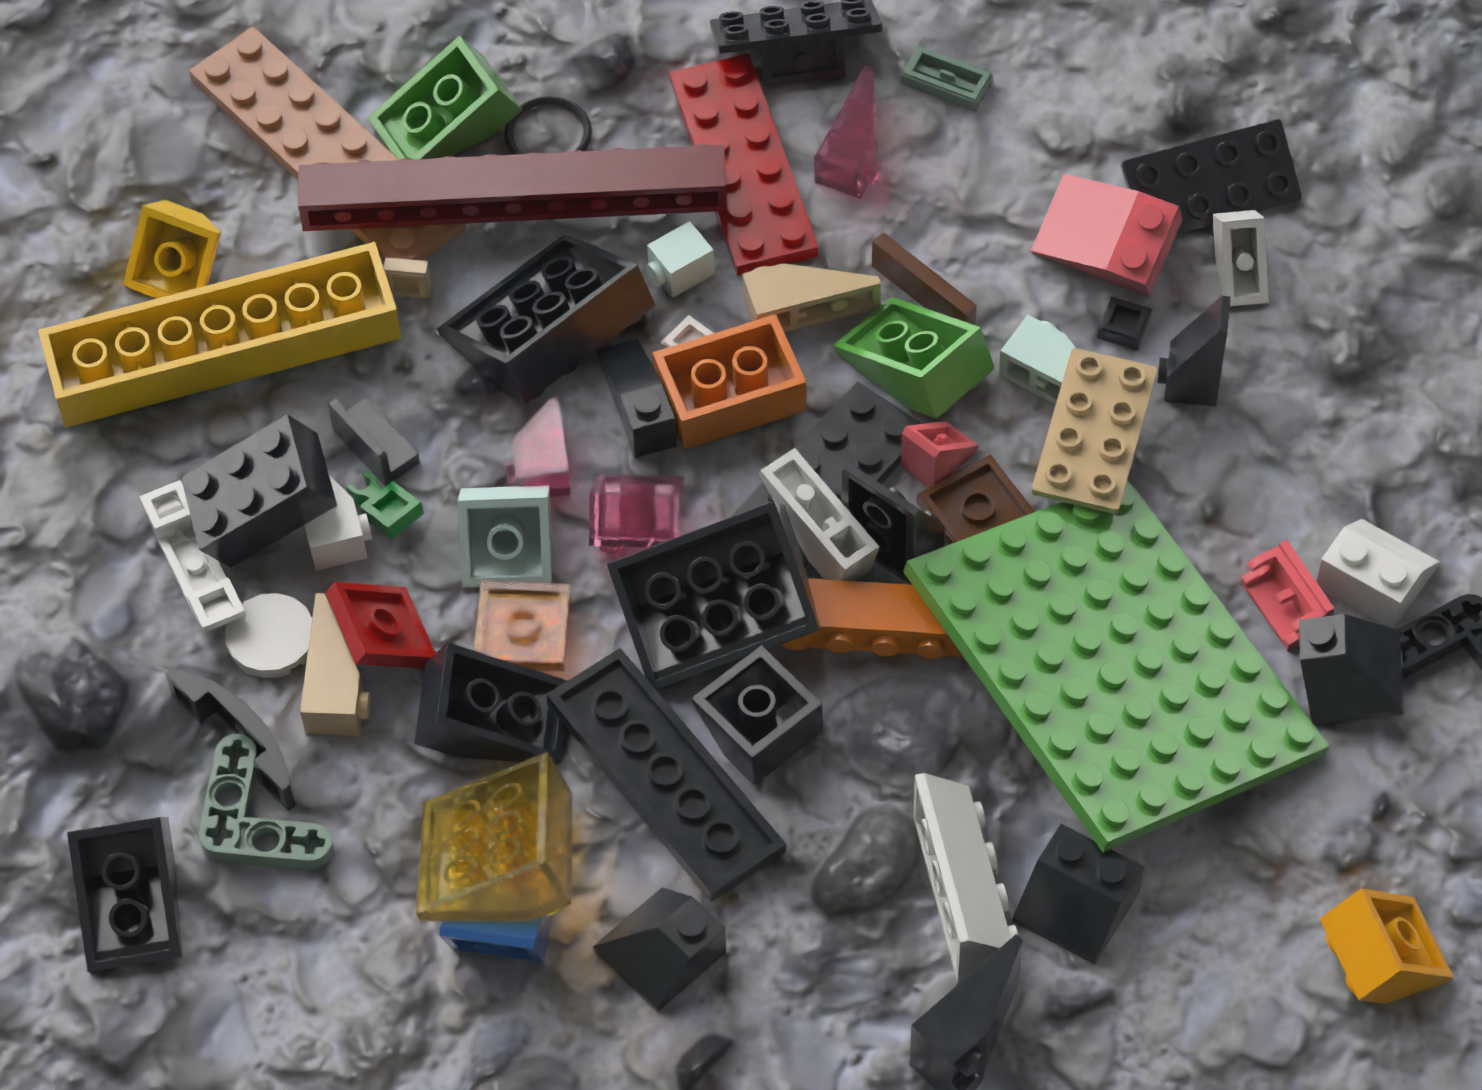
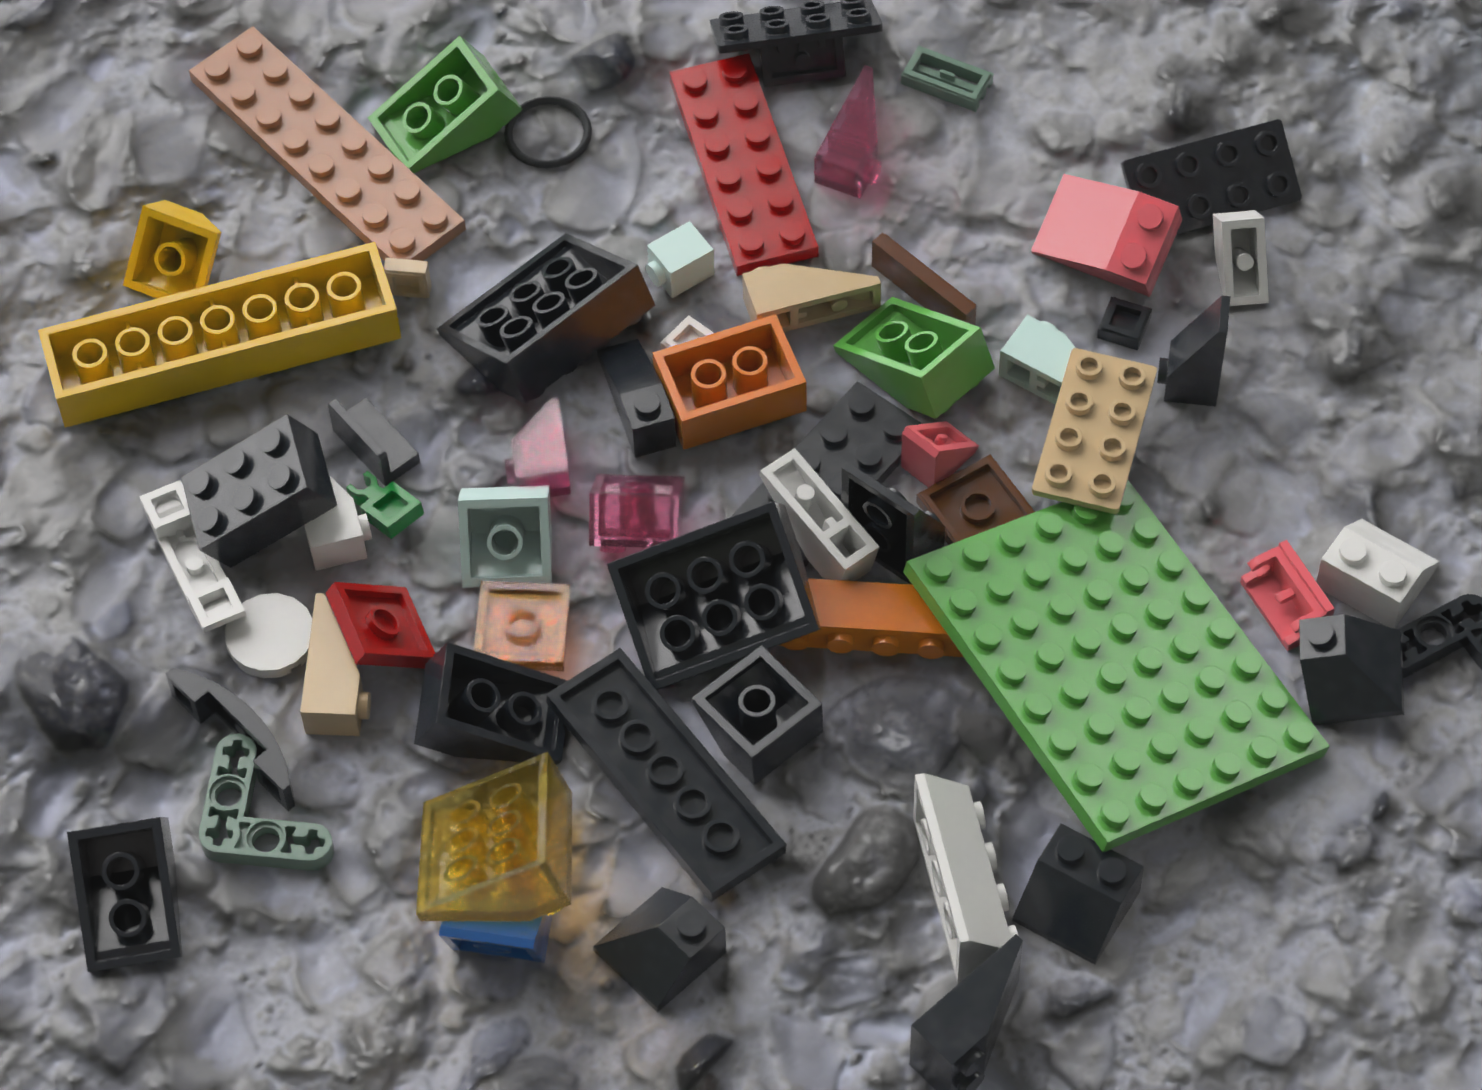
(512, 187): brick -> none
(1384, 946): light orange slope -> none

